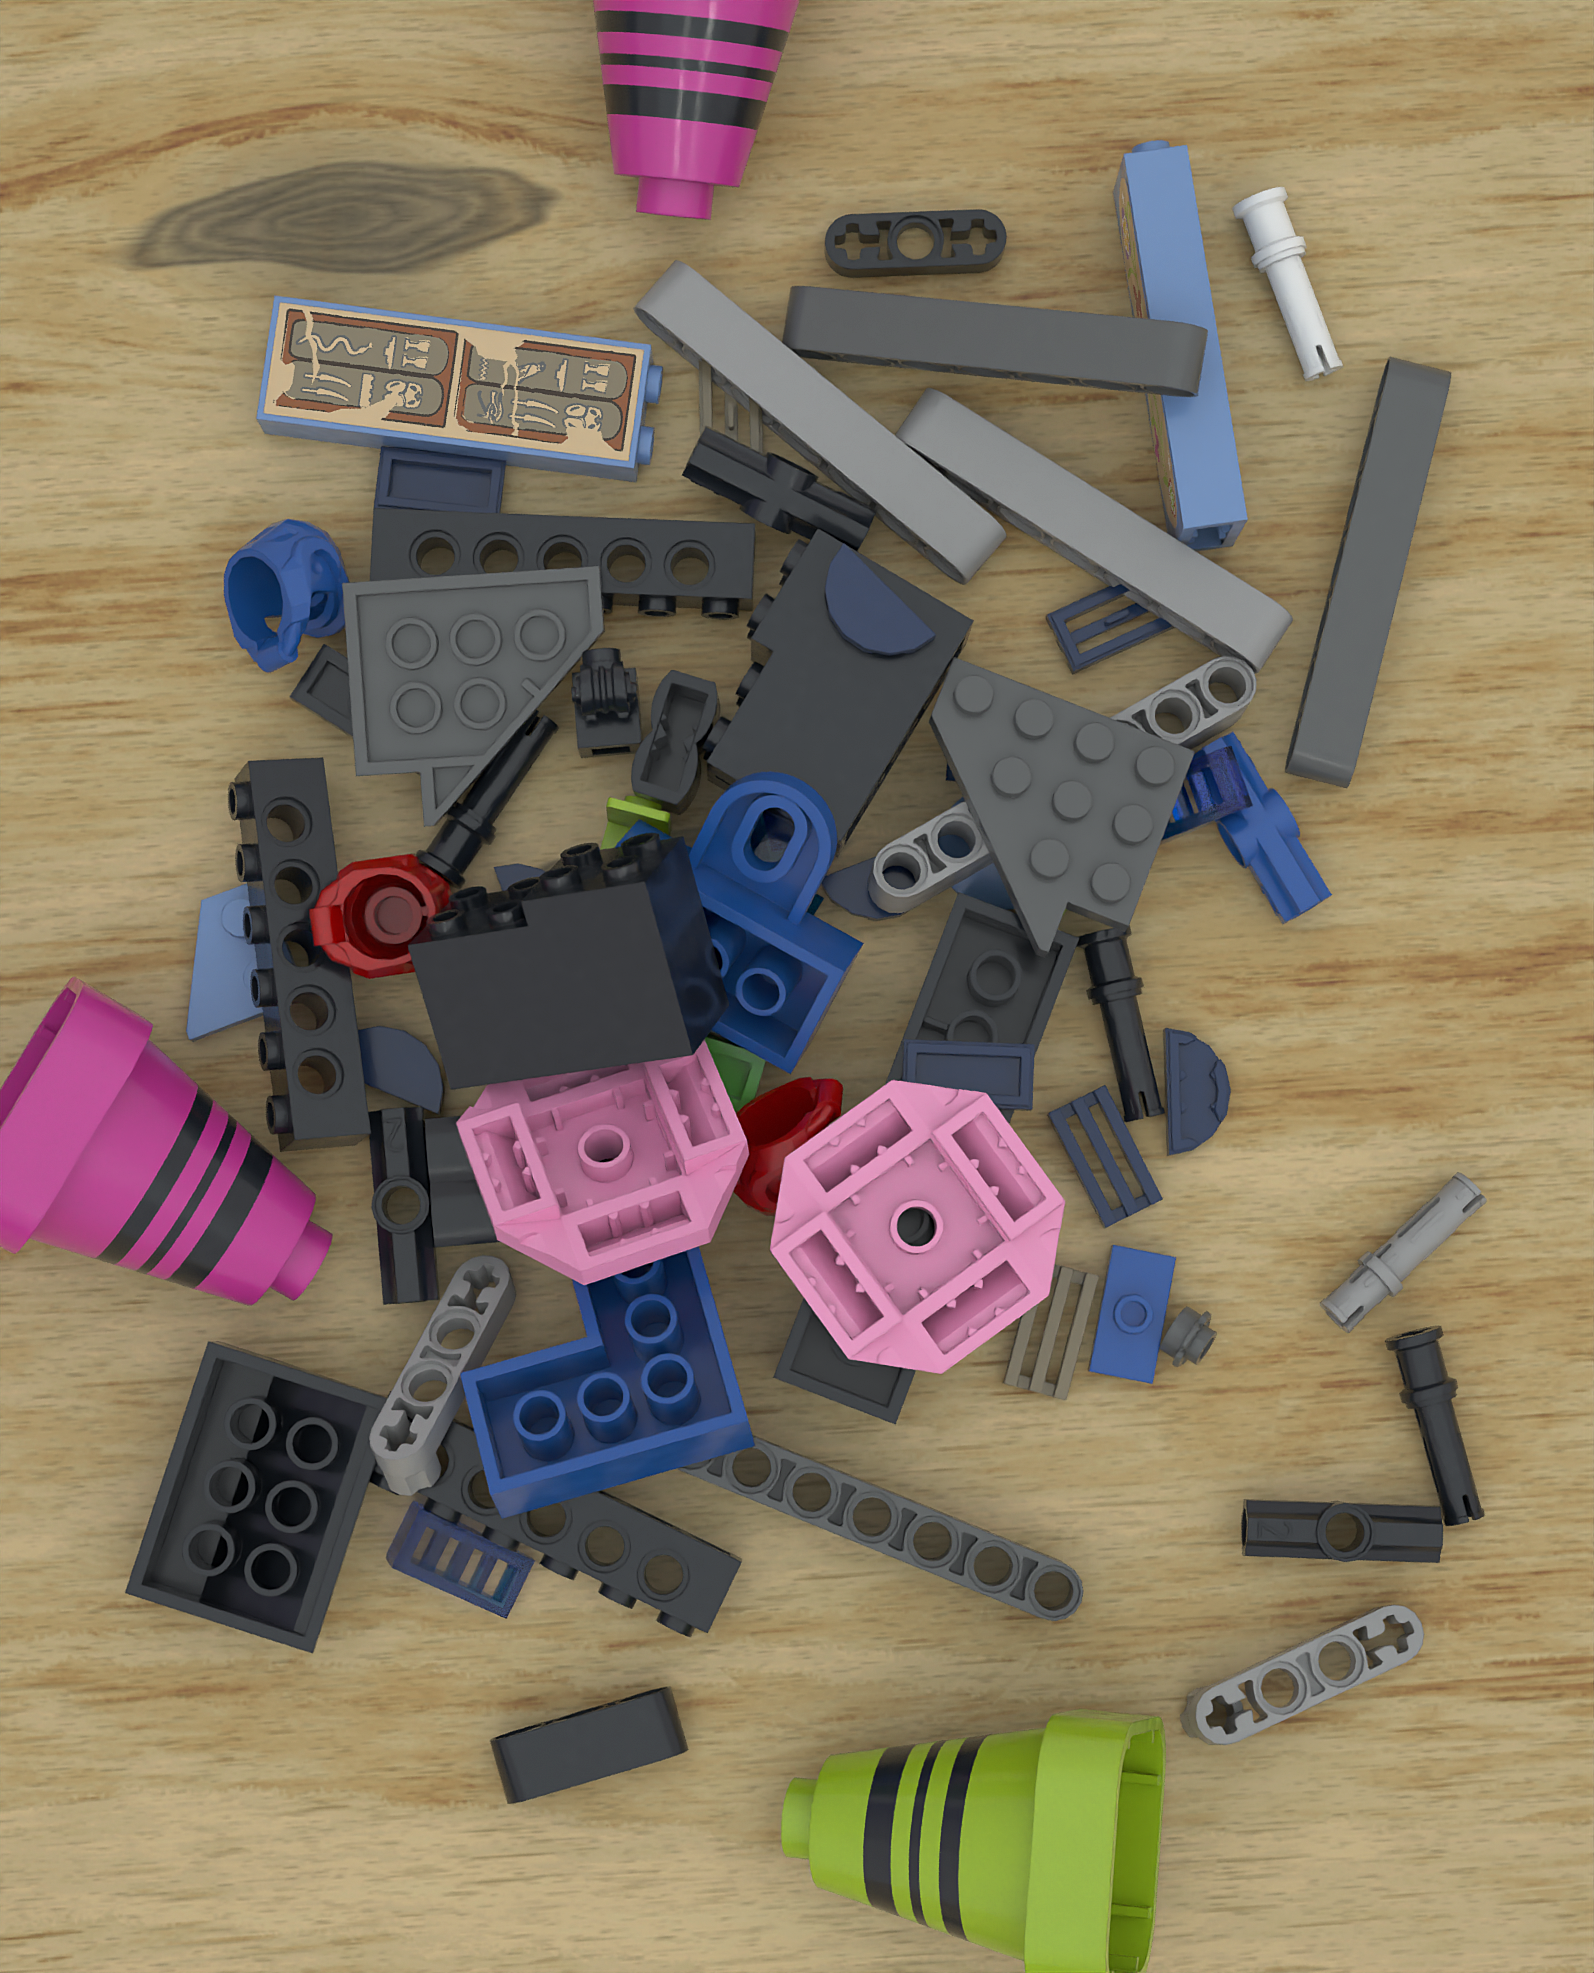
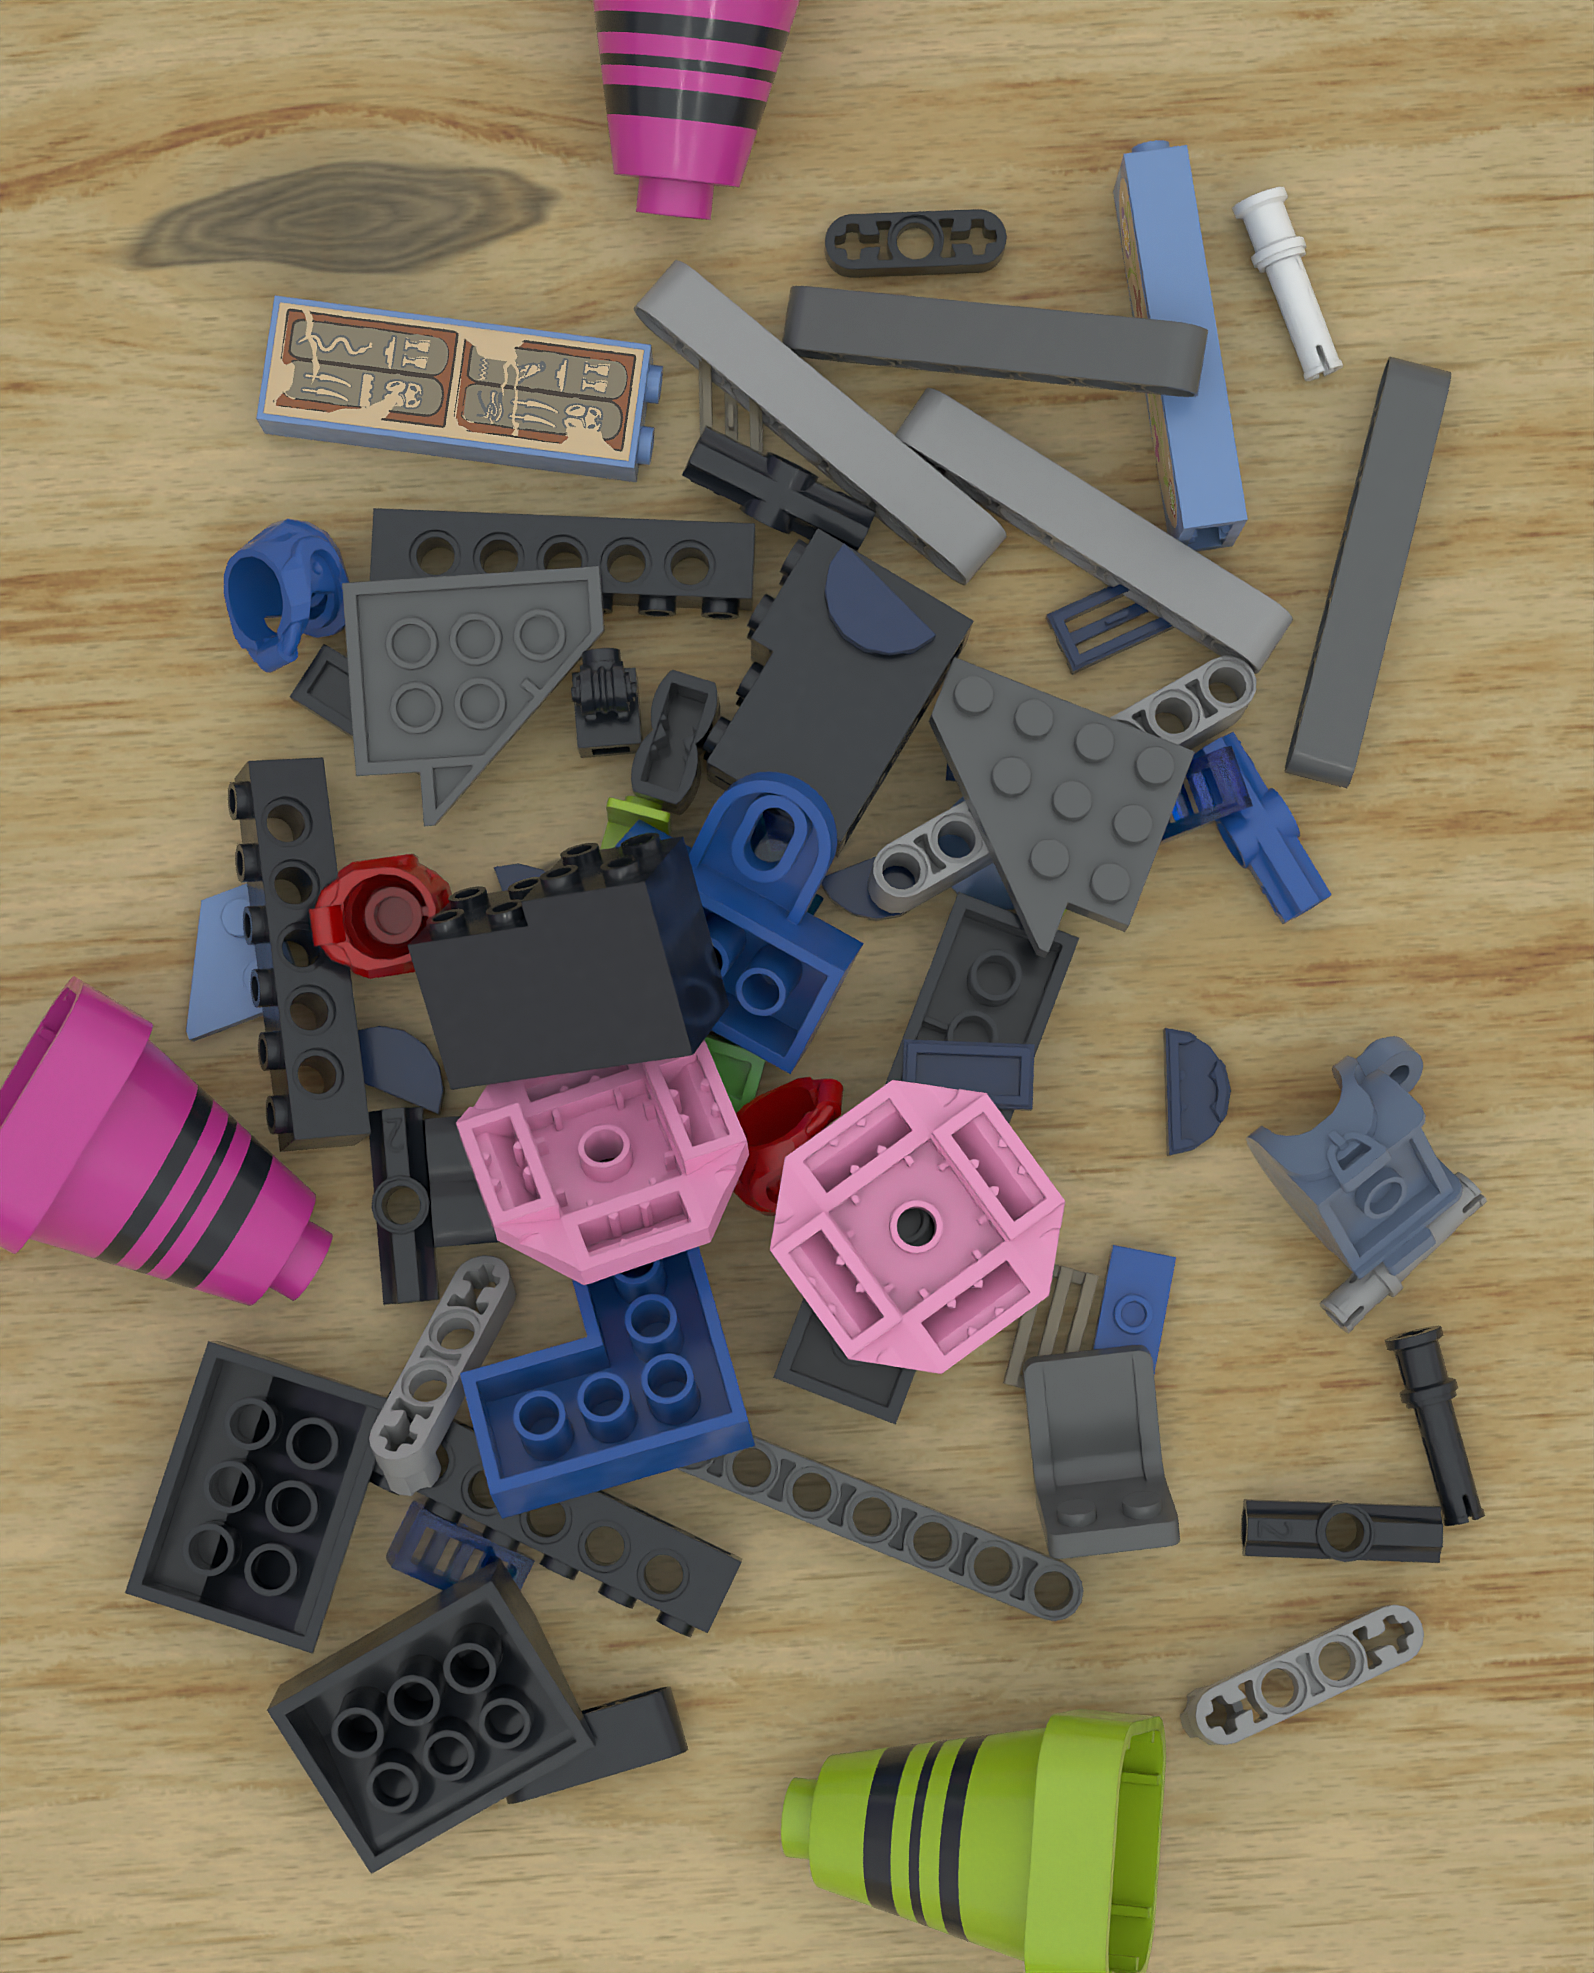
(432, 1716): none -> black slope
(438, 481): dark blue tile -> none
(472, 821): black pin -> none
(1098, 1452): none -> dark grey piece
(1116, 991): black pin -> none
(1139, 1169): dark blue tile -> none
(1188, 1337): dark grey plate -> none
(1367, 1169): none -> sand blue animal

